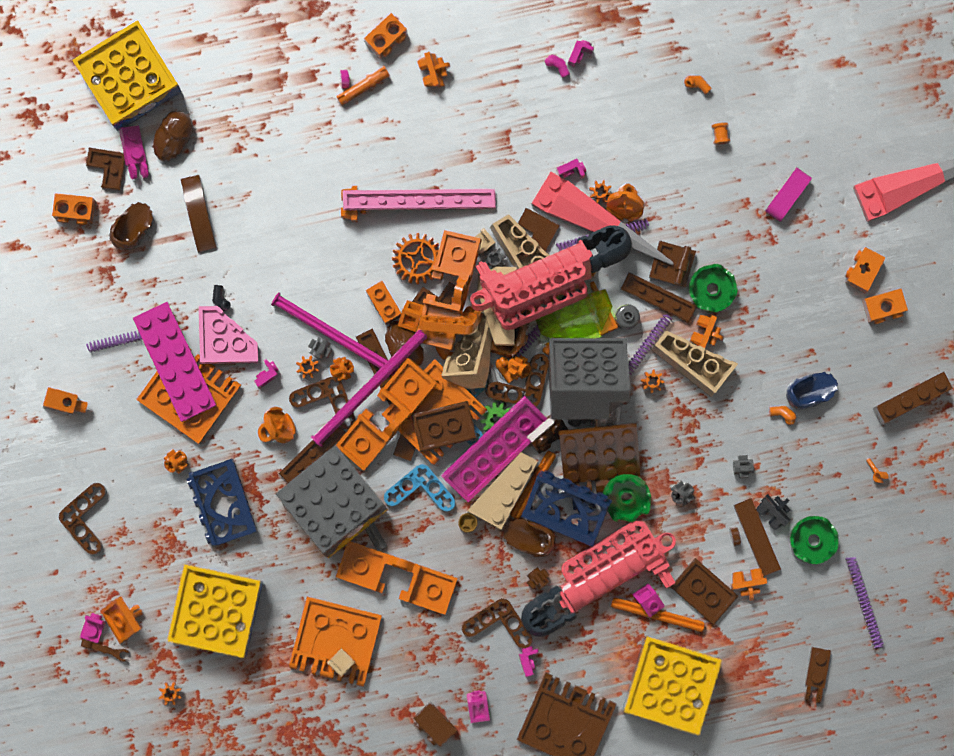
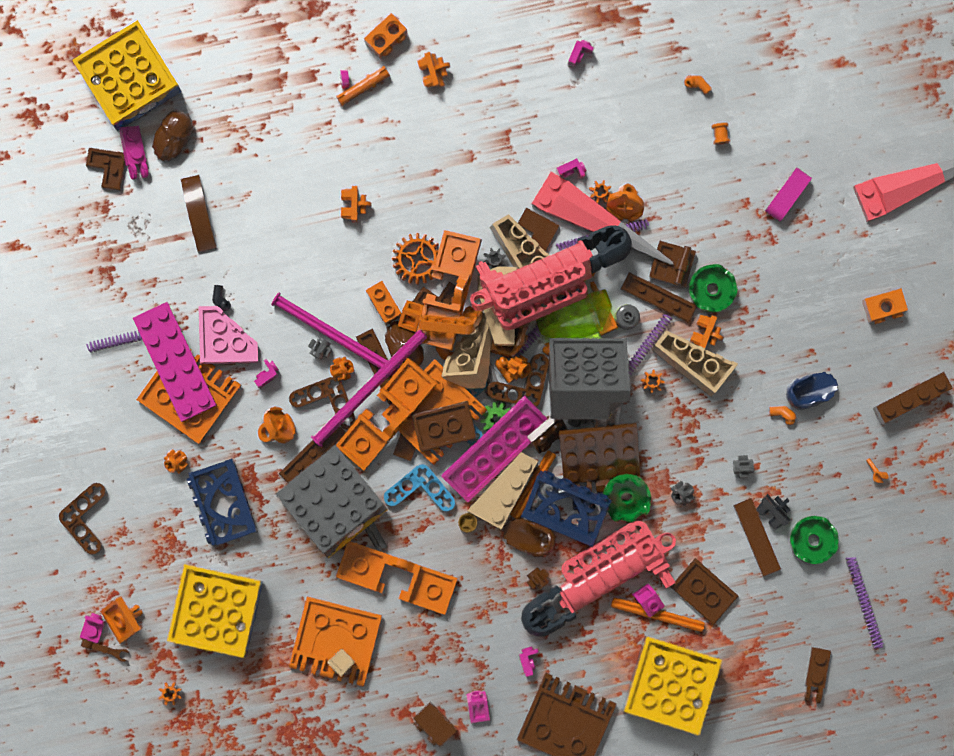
(55, 397): orange torso -> none
(74, 203): orange brick -> none
(131, 226): reddish brown hair -> none
(310, 372): orange gear -> none
(418, 199): bright pink tile -> none
(487, 242): tan panel -> none
(504, 617): reddish brown beam -> none
(553, 60): dark pink arm -> none
(735, 536): reddish brown tile -> none
(739, 582): orange hips -> none
(872, 261): orange brick -> none

